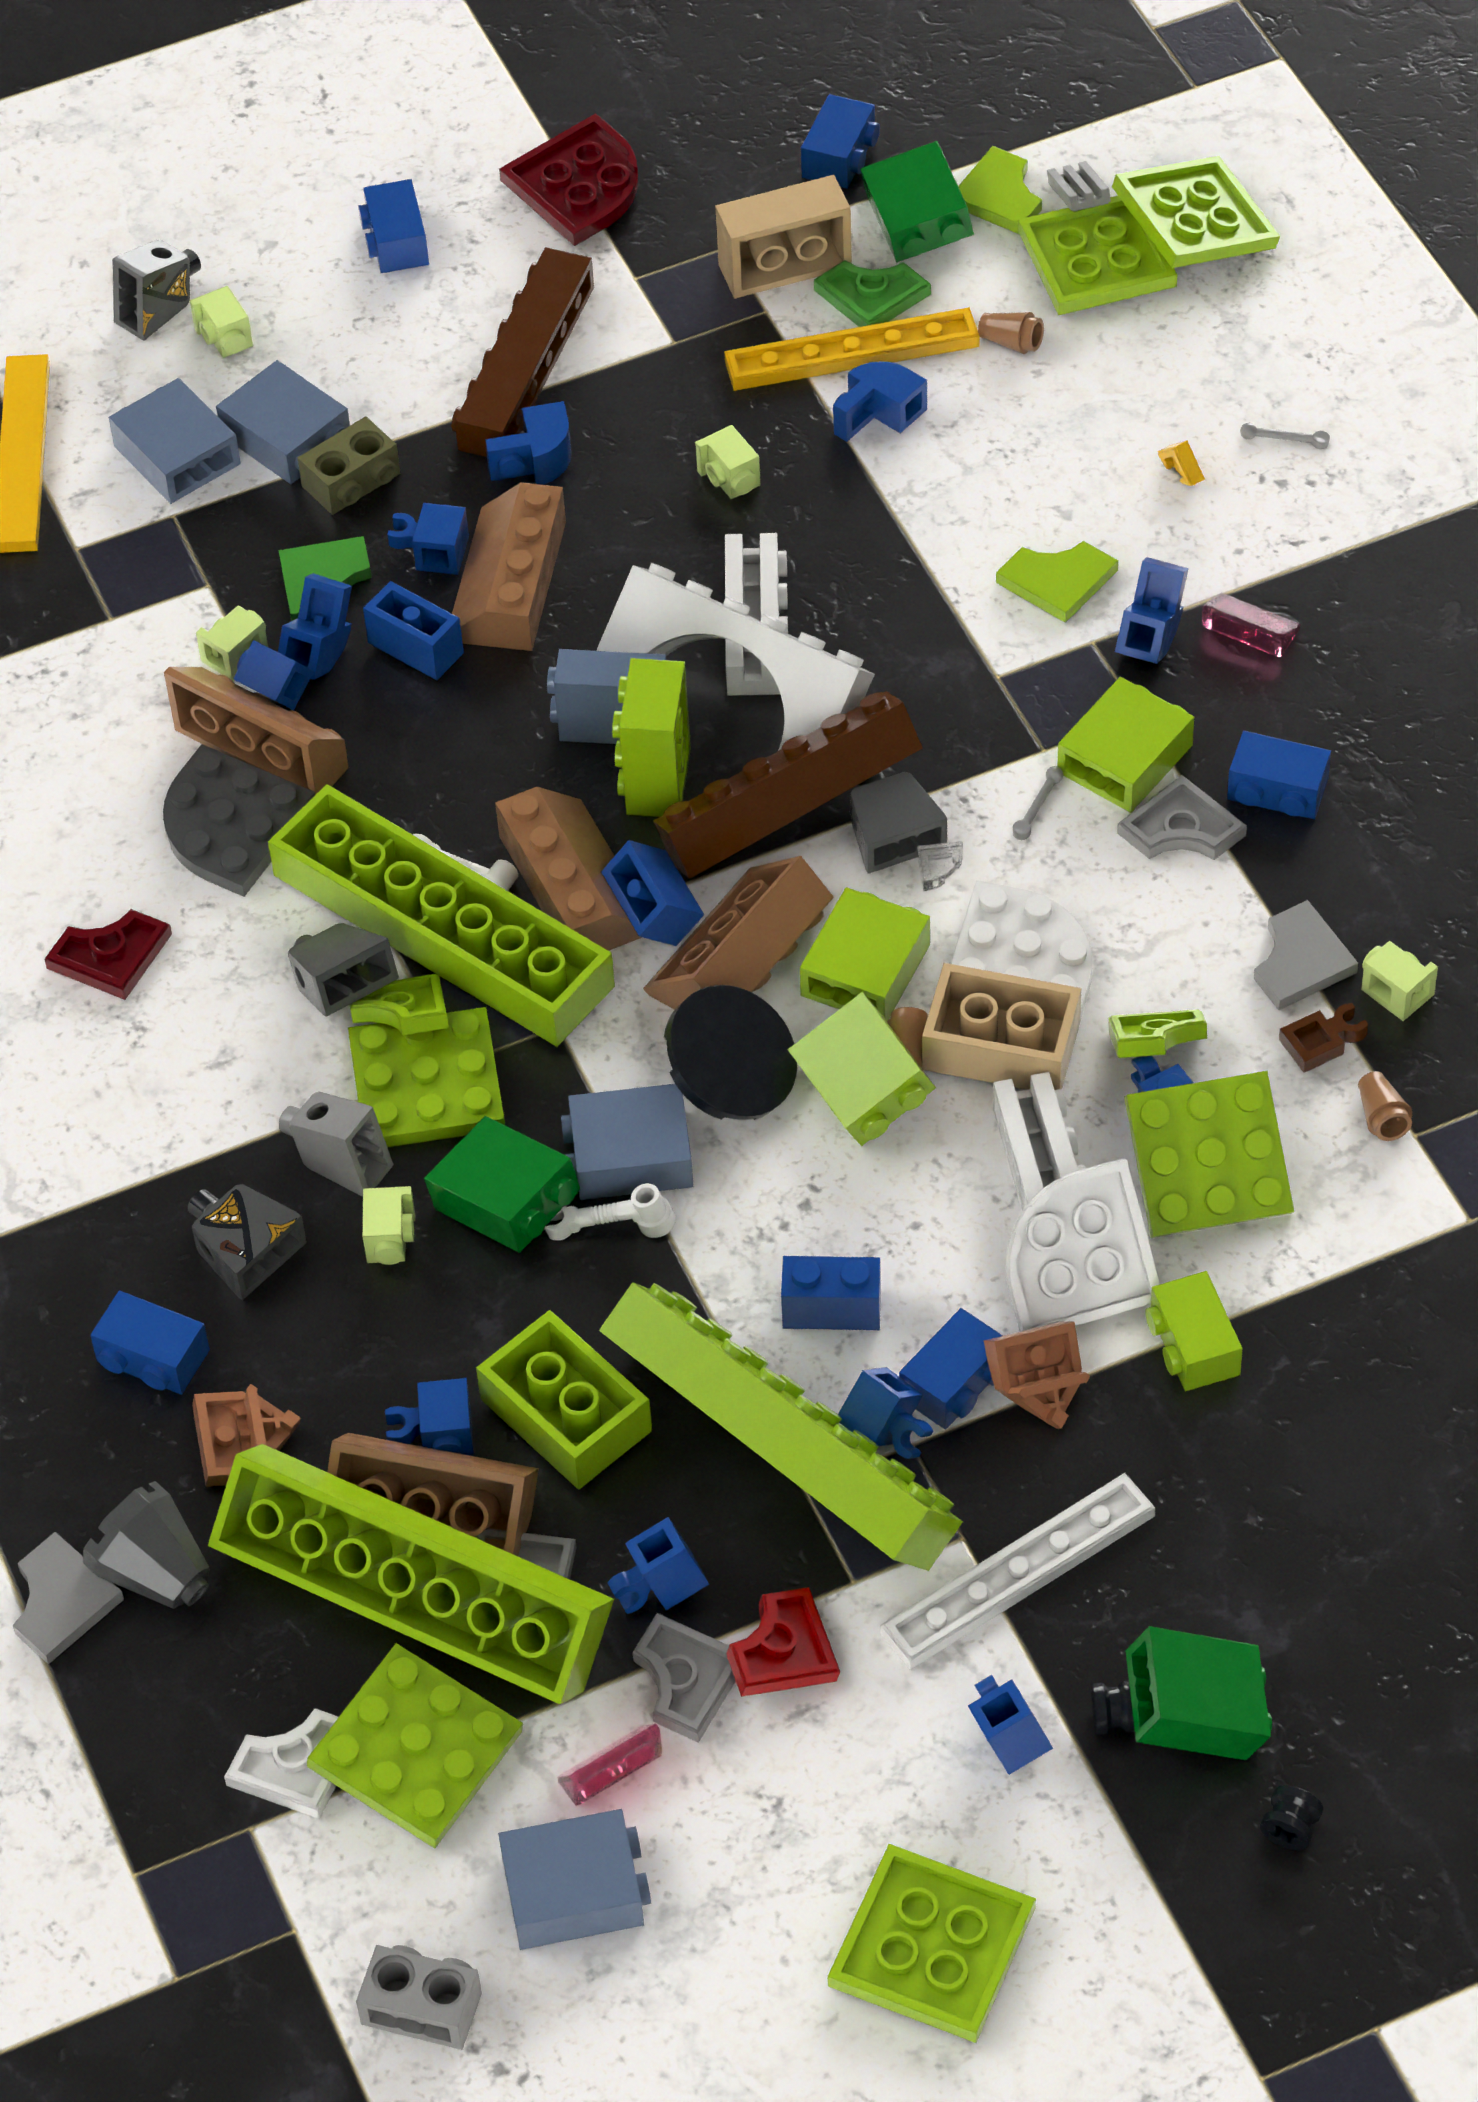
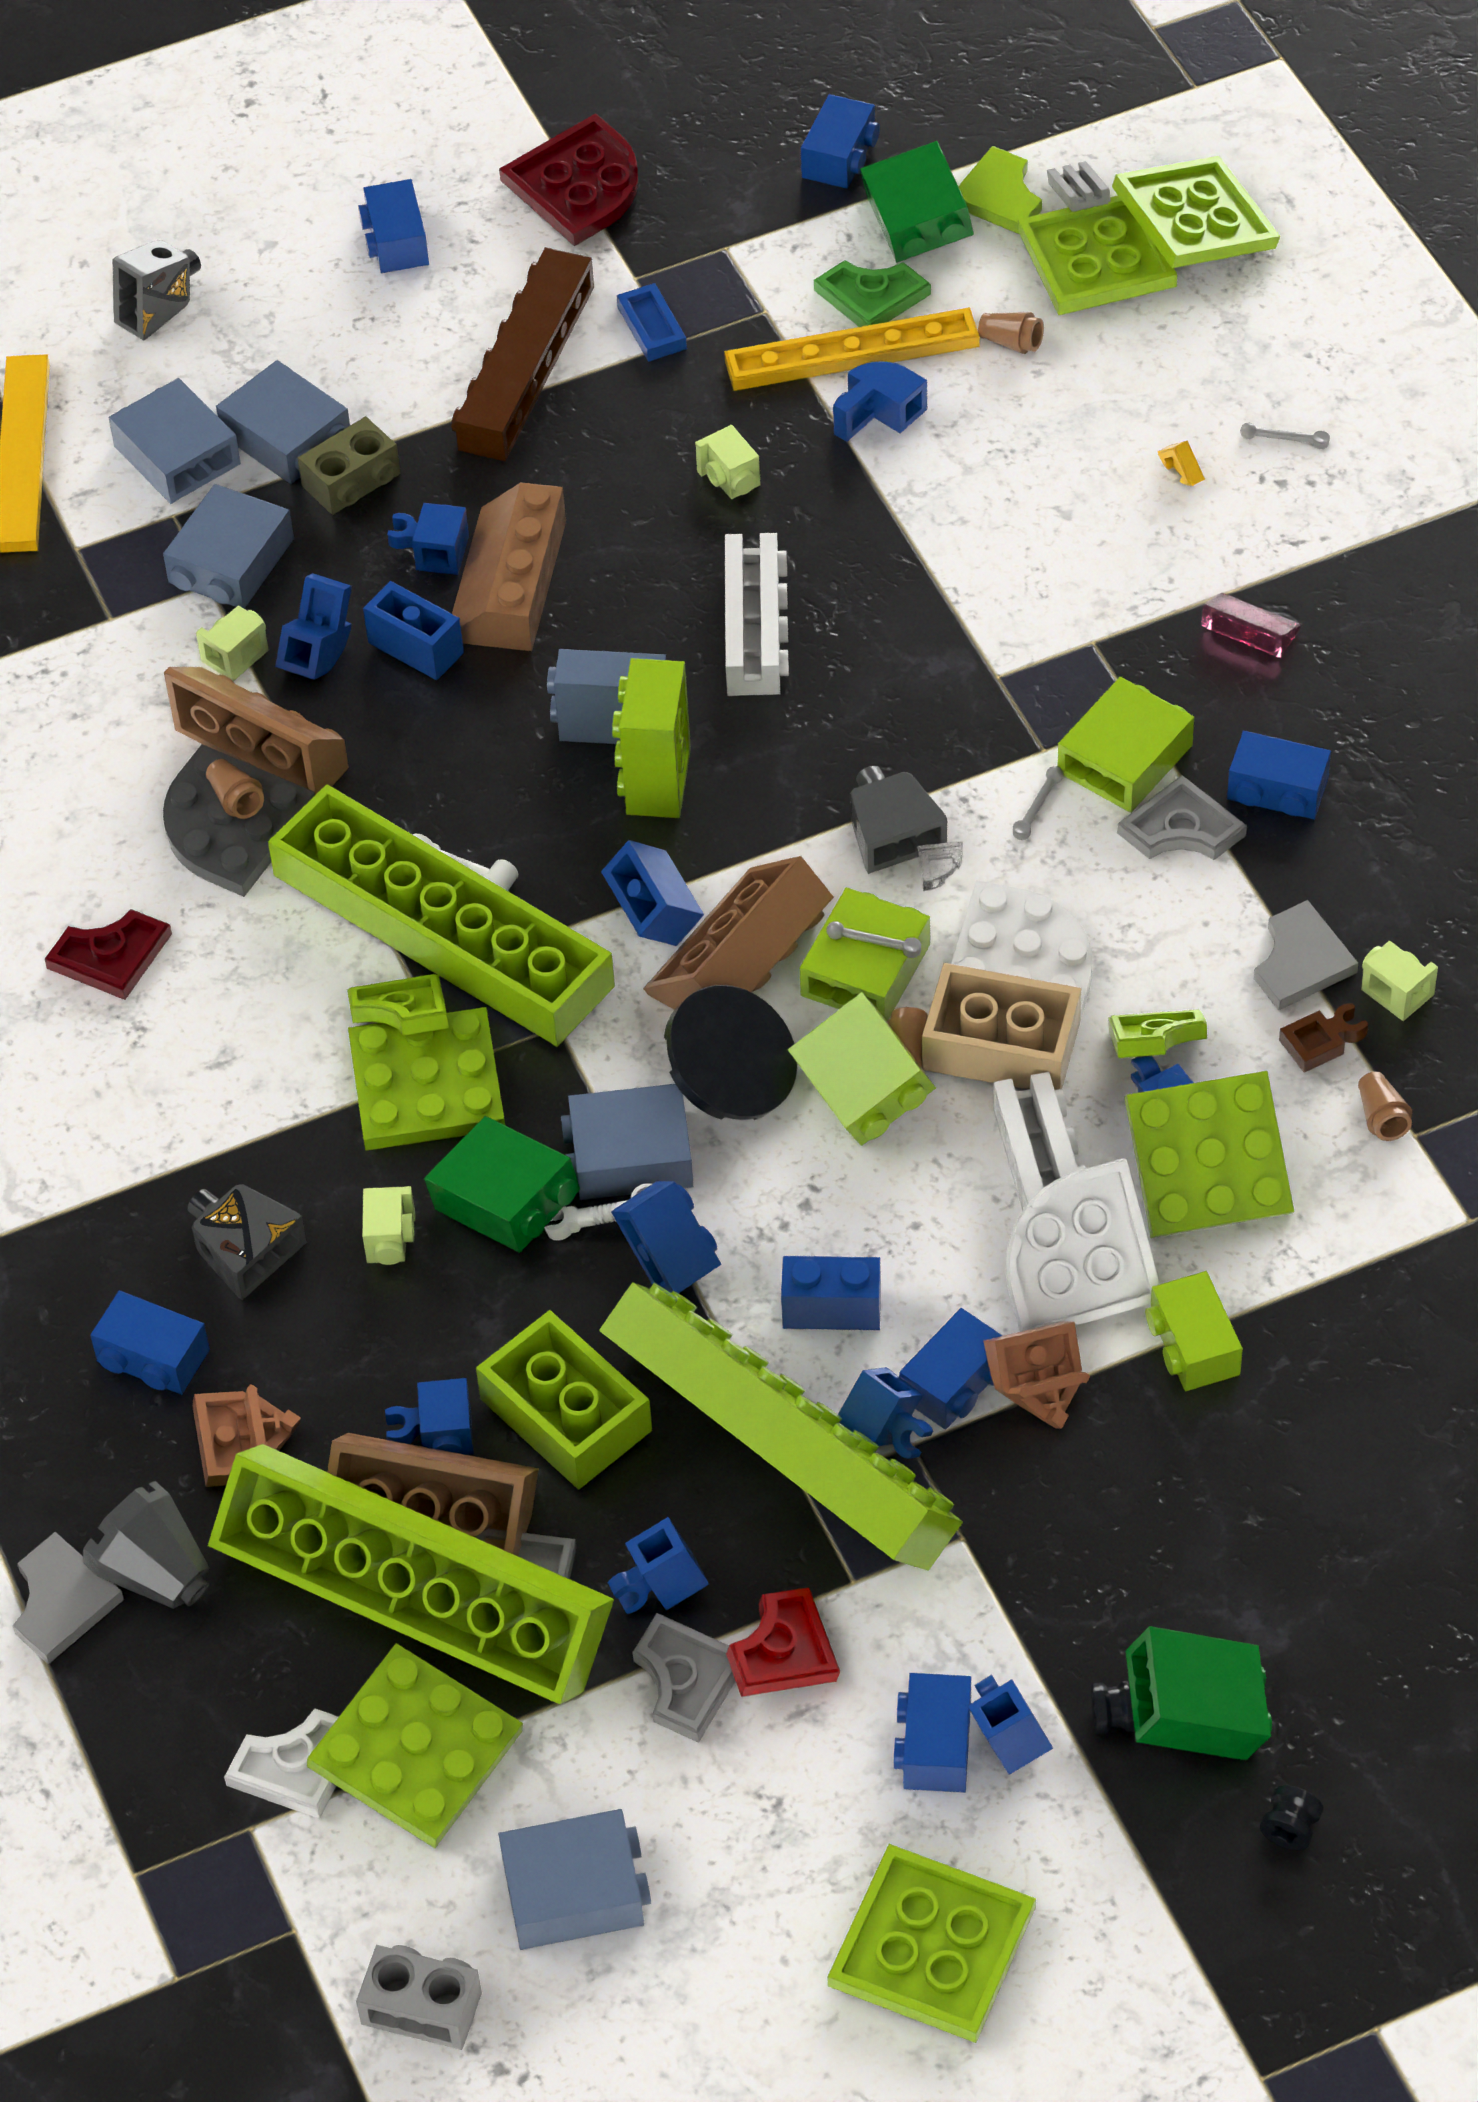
(222, 321): yellowish green brick -> none
(228, 546): none -> sand blue brick
(237, 791): none -> medium nougat cone
(272, 674): blue brick -> none
(337, 560): bright green tile -> none
(339, 1140): light grey torso -> none
(341, 966): dark grey torso -> none
(539, 451): blue brick -> none
(562, 863): medium nougat slope -> none
(612, 1764): clear pink slope -> none
(651, 322): none -> blue tile
(663, 615): white arch -> none
(667, 1236): none -> blue brick
(783, 236): tan brick -> none
(787, 783): reddish brown brick -> none
(911, 946): none -> light grey hinge
(935, 1733): none -> blue brick
(1017, 1571): white tile -> none
(1058, 580): lime tile -> none
(1155, 613): blue brick -> none

